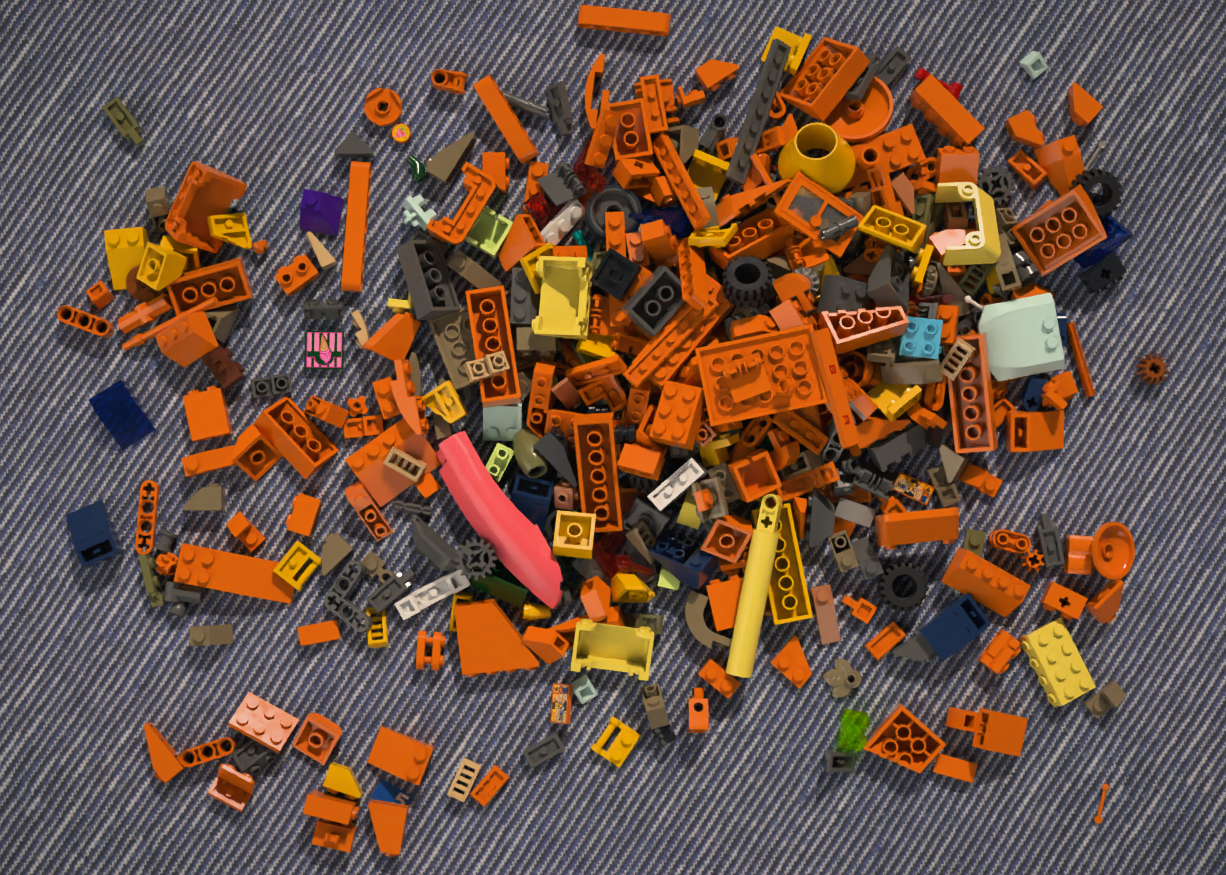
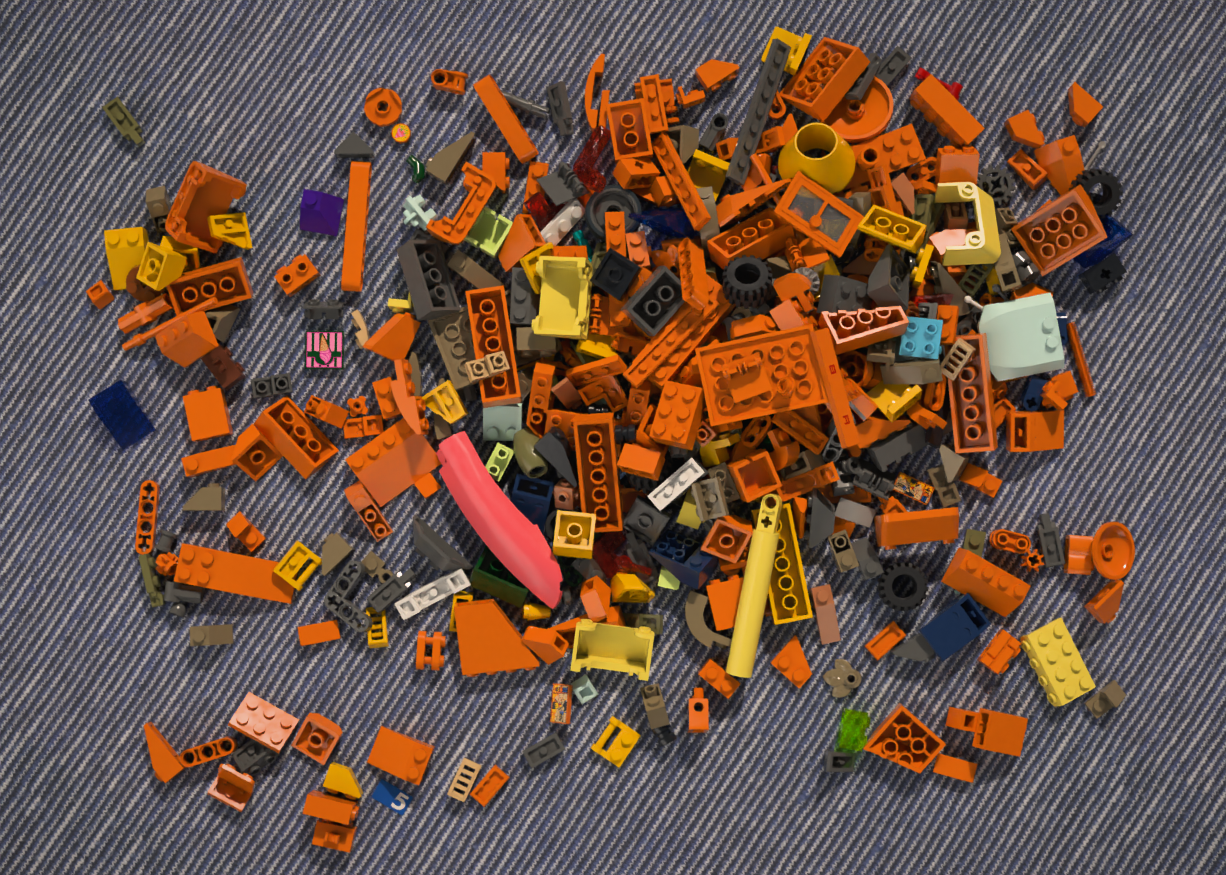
(77, 318): orange beam -> none
(93, 534): dark blue slope -> none
(260, 246): orange hinge -> none
(304, 514): orange brick -> none
(324, 257): tan slope -> none
(389, 825): orange slope -> none
(413, 508): dark grey axle -> none
(414, 461): tan slope -> none
(482, 566): dark grey gear -> none
(602, 138): orange plate -> none
(624, 20): orange beam -> none
(636, 539): dark tan slope -> none
(658, 239): orange brick -> none
(703, 500): orange plate -> none
(712, 236): yellow wing -> none
(838, 228): dark grey pin -> none
(861, 609): orange plate -> none
(929, 280): dark tan gear -> none
(1034, 64): light aqua slope -> none
(1074, 601): orange brick -> none
(1098, 819): orange hinge -> none
(1153, 376): dark orange gear -> none

